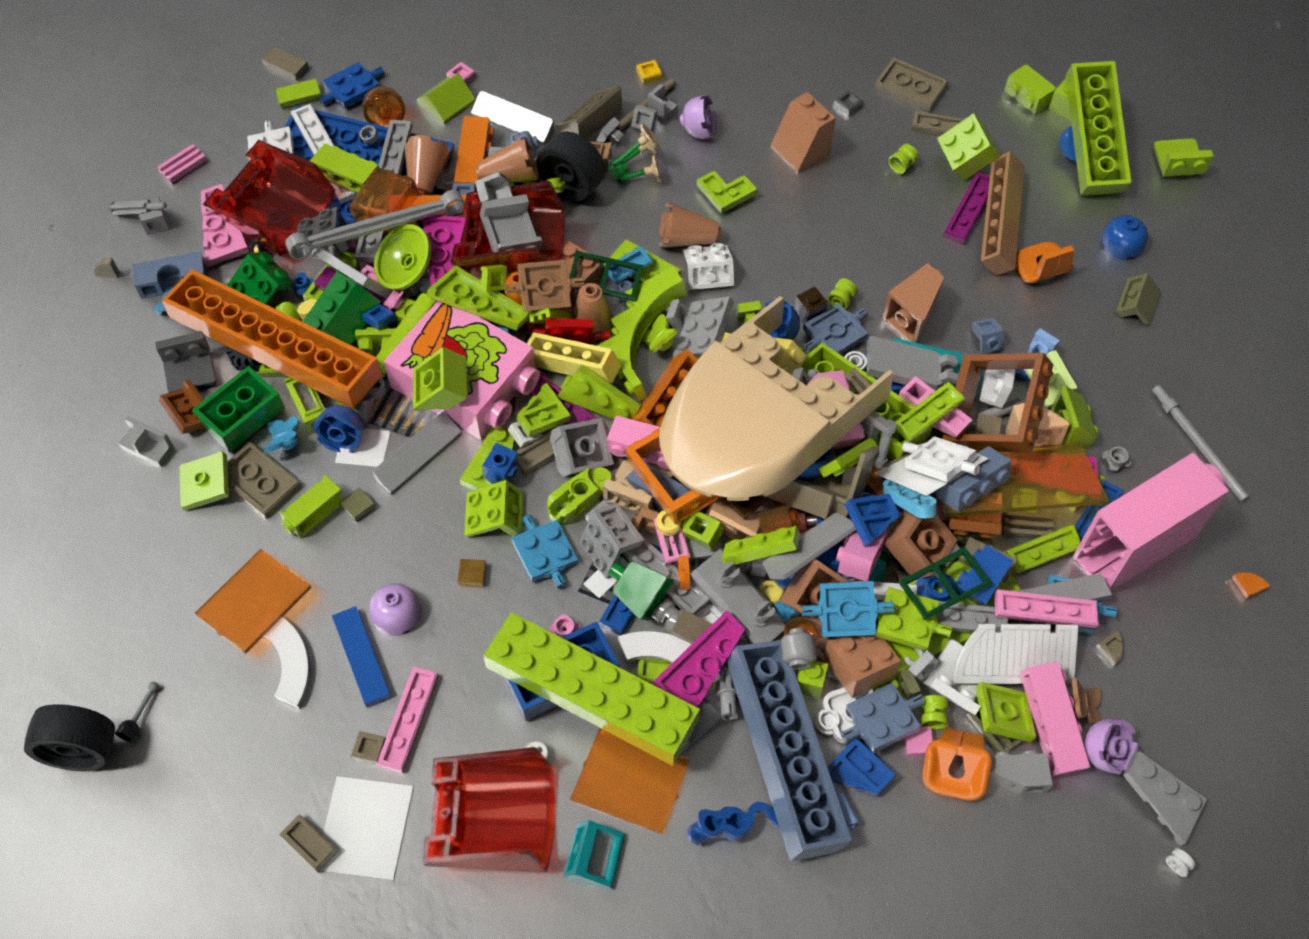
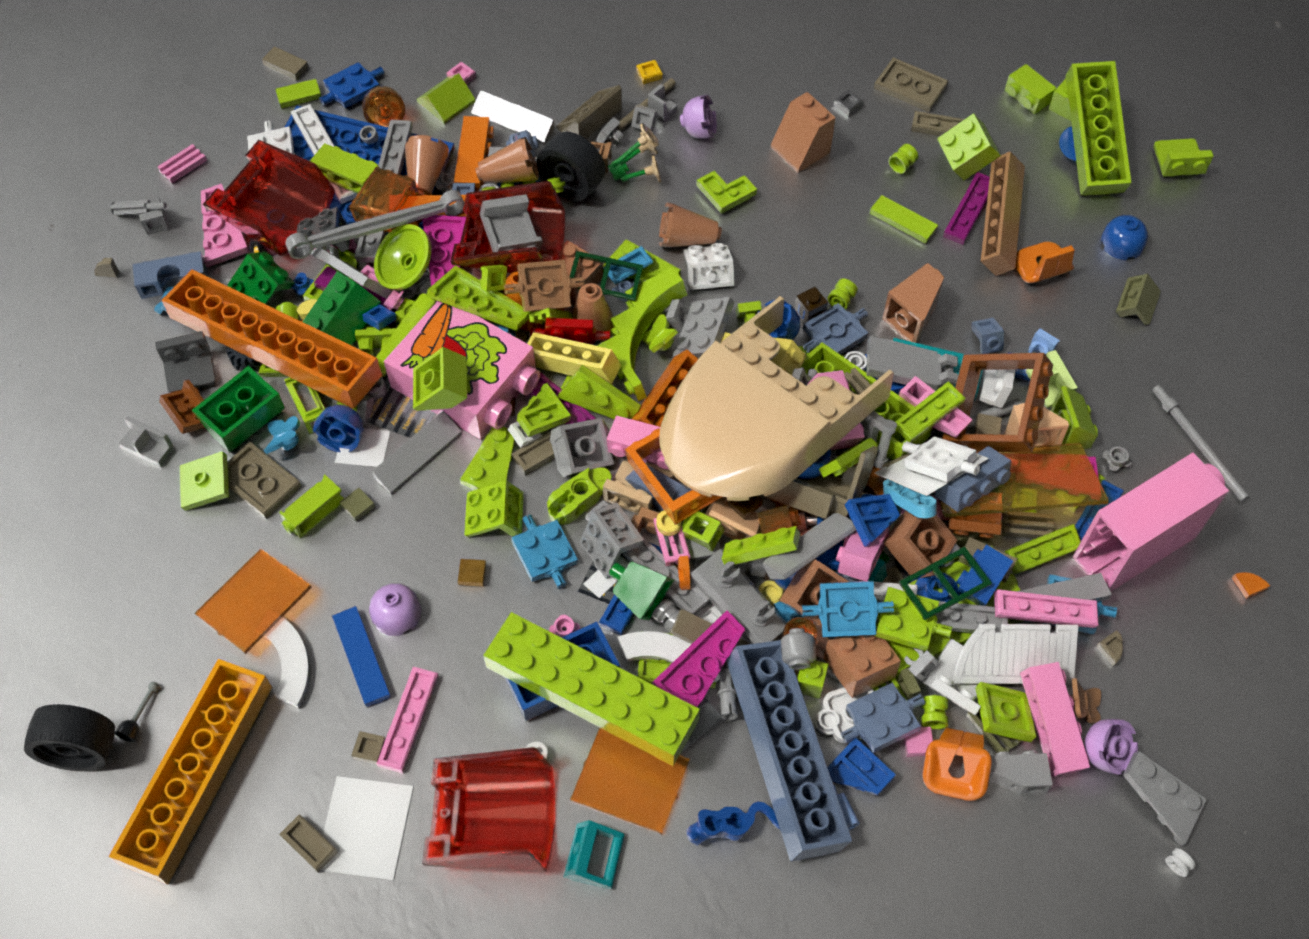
(191, 772): none -> light orange brick
(493, 187): light grey panel -> none
(500, 464): blue brick -> none
(903, 219): none -> lime tile

